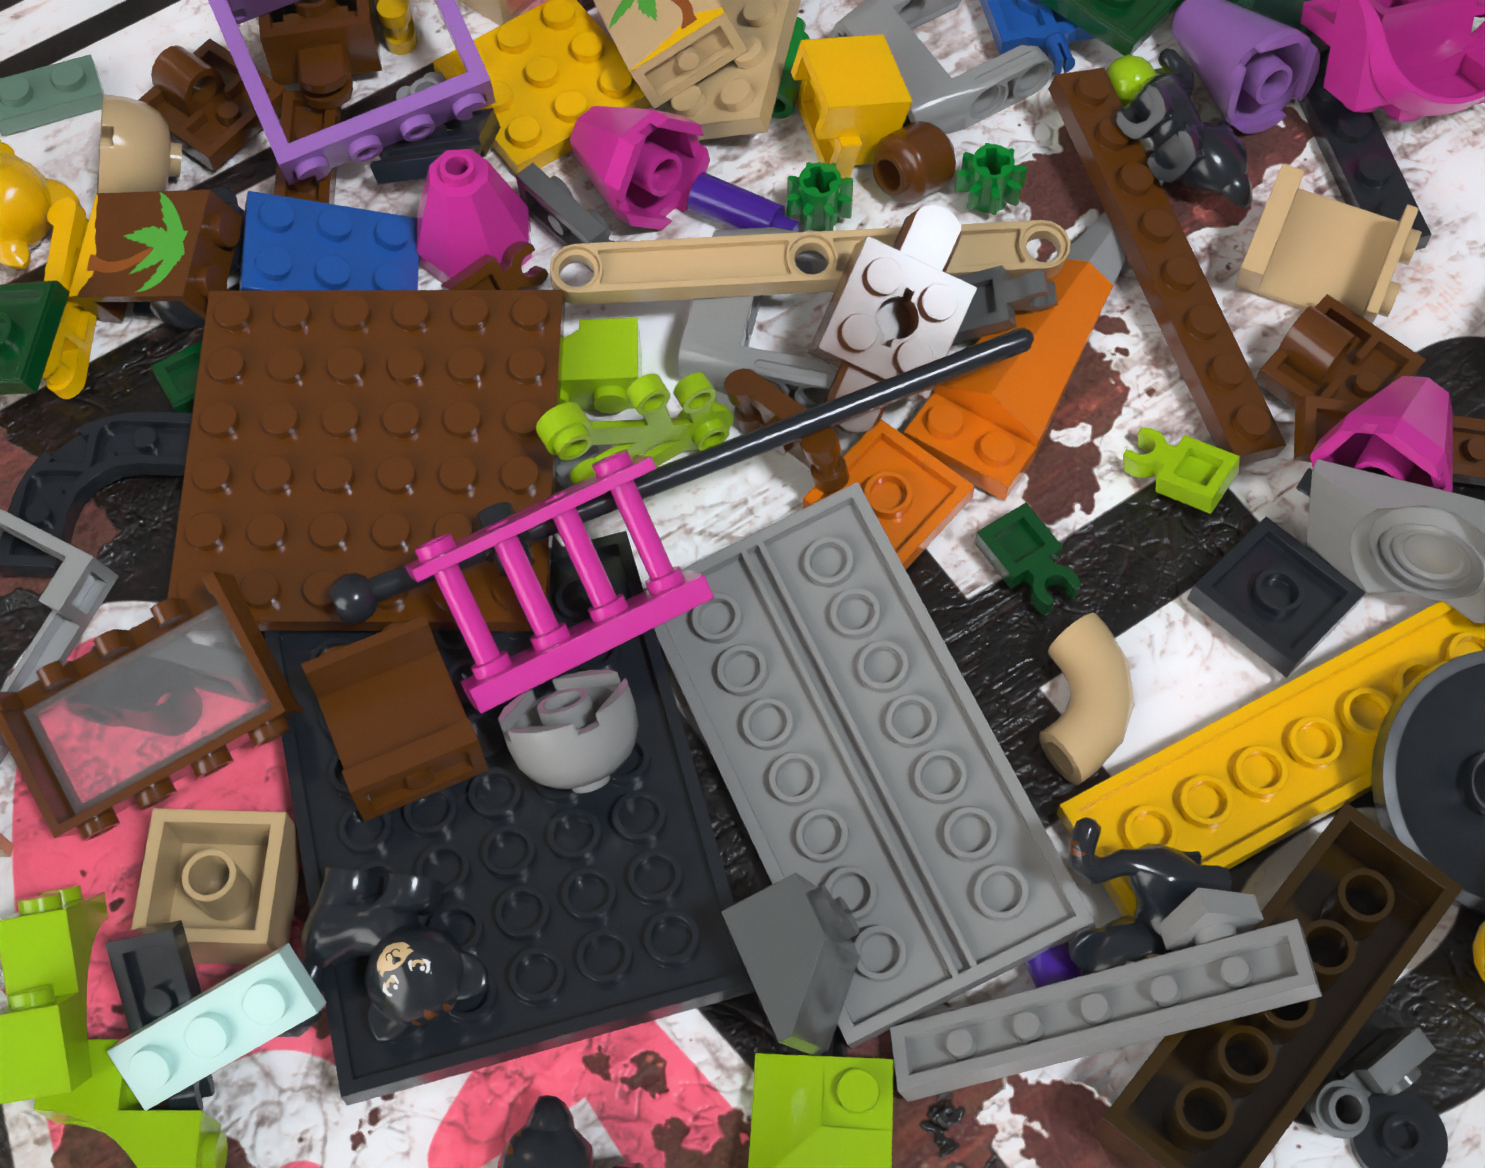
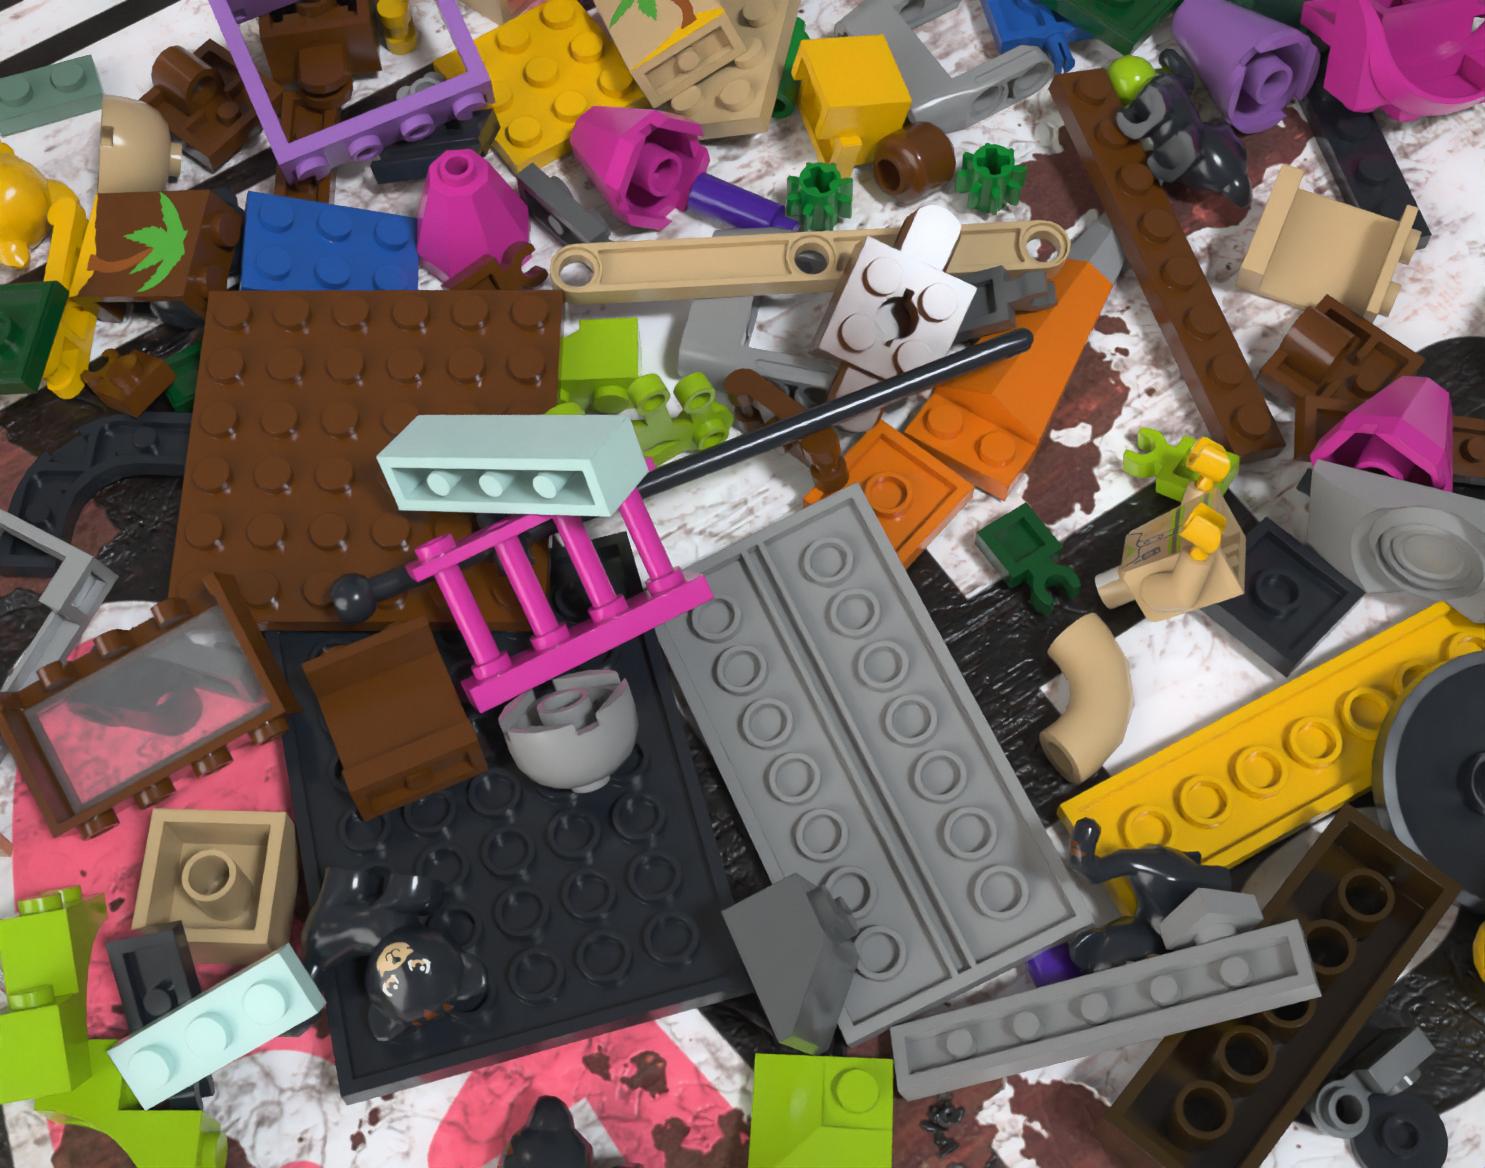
(130, 380): none -> reddish brown plate
(514, 464): none -> light aqua brick
(1186, 554): none -> tan torso

